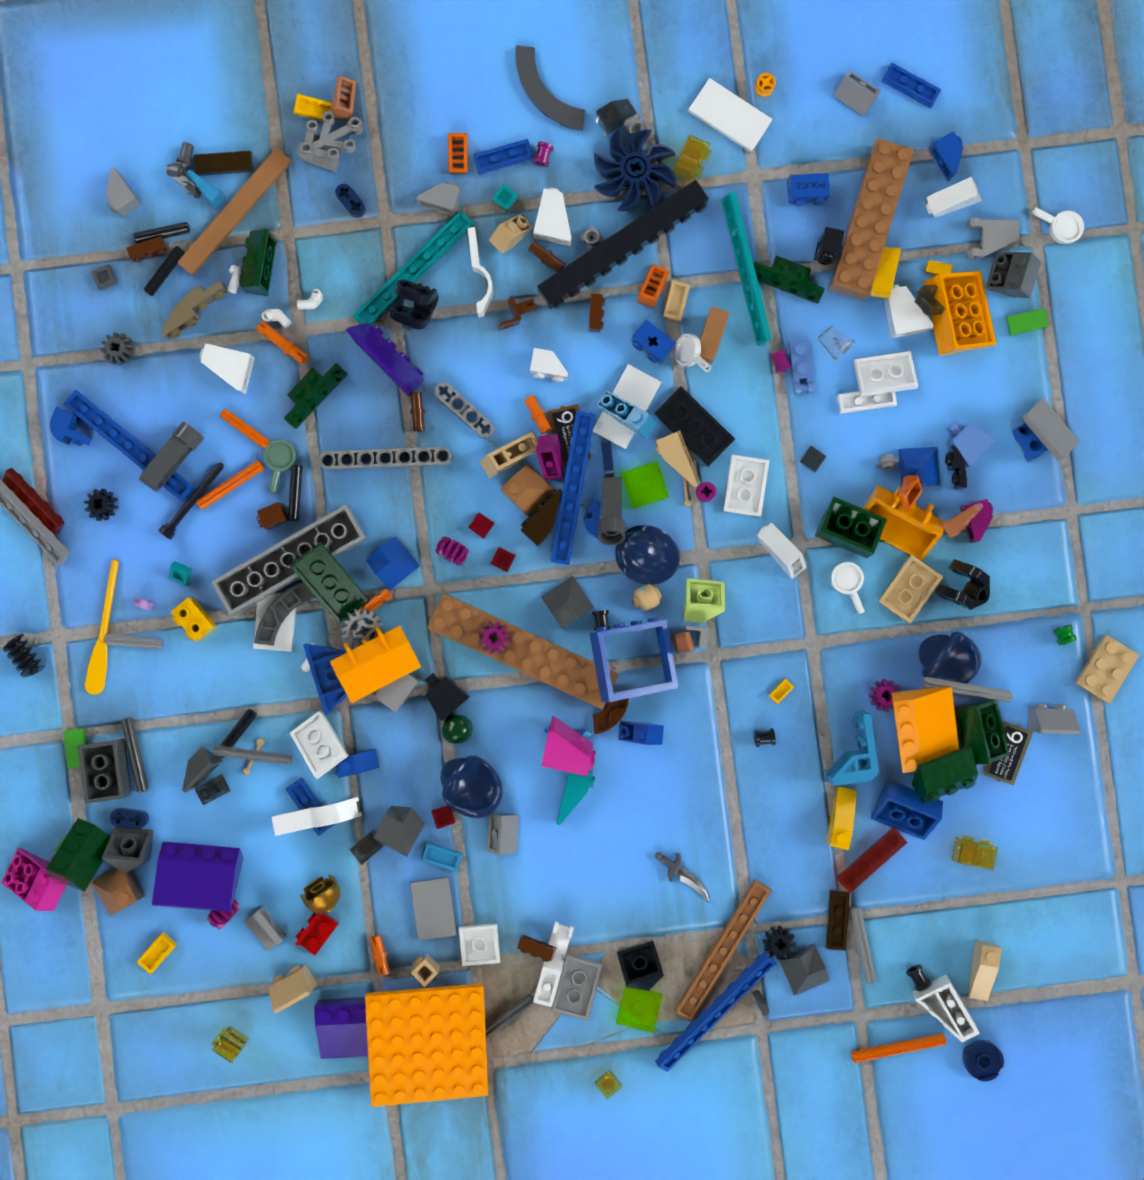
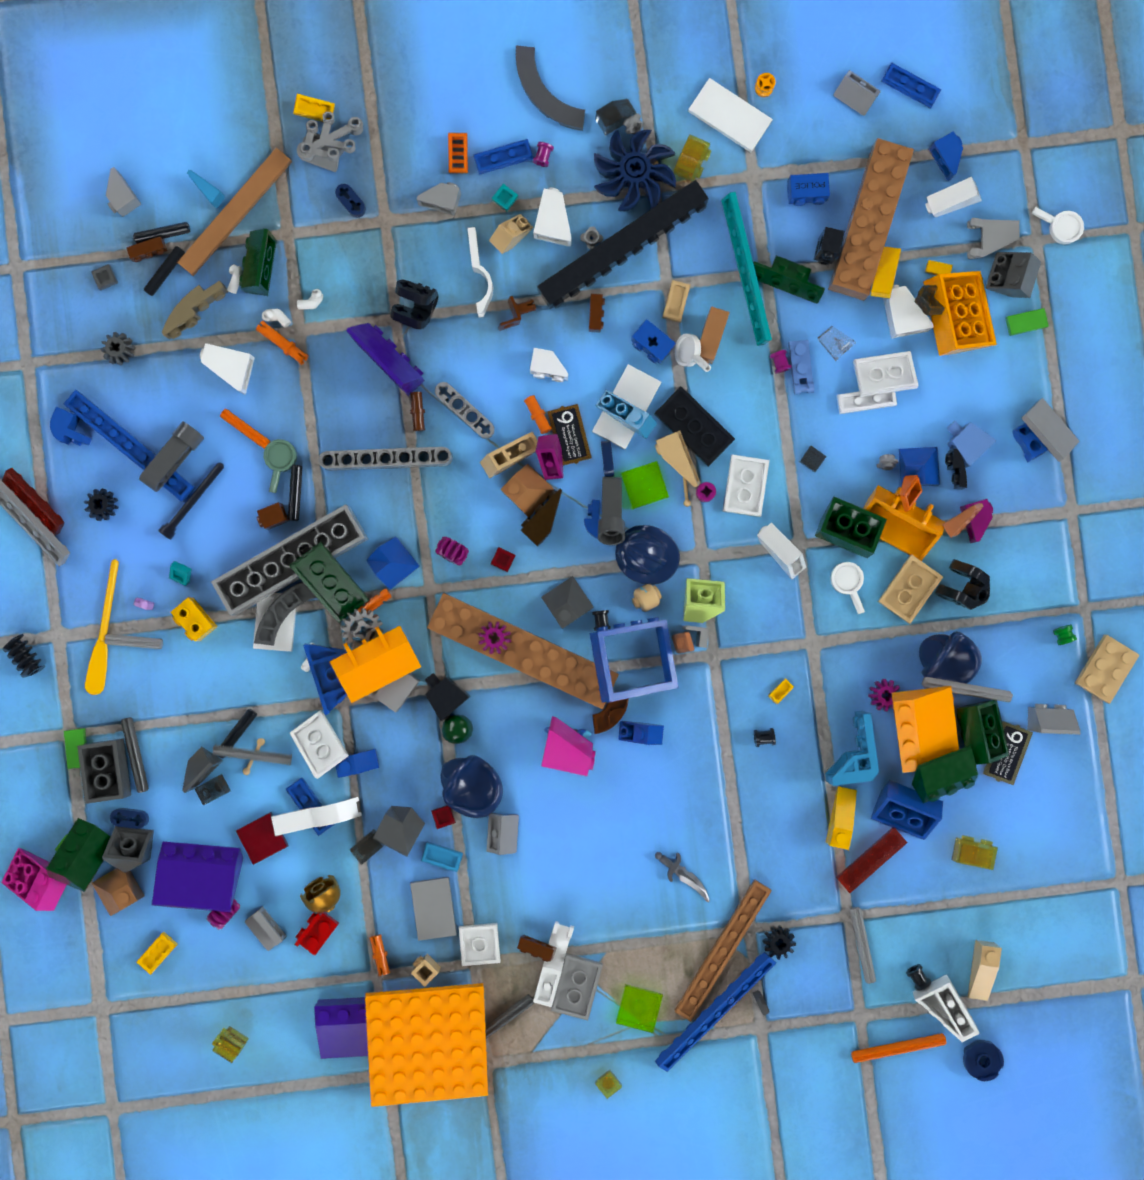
(178, 170): dark grey pin -> none
(223, 163): dark brown tile -> none
(230, 485): orange axle -> none
(260, 839): none -> dark red tile
(291, 987): tan slope -> none
(311, 392): dark green bracket -> none
(340, 109): nougat slope -> none
(414, 268): teal tile -> none
(481, 525): dark red tile -> none
(546, 256): reddish brown pin -> none
(572, 487): blue plate -> none
(575, 789): teal slope -> none
(640, 966): black slope -> none
(647, 296): orange slope -> none
(804, 970): dark grey slope -> none
(837, 920): dark brown tile -> none

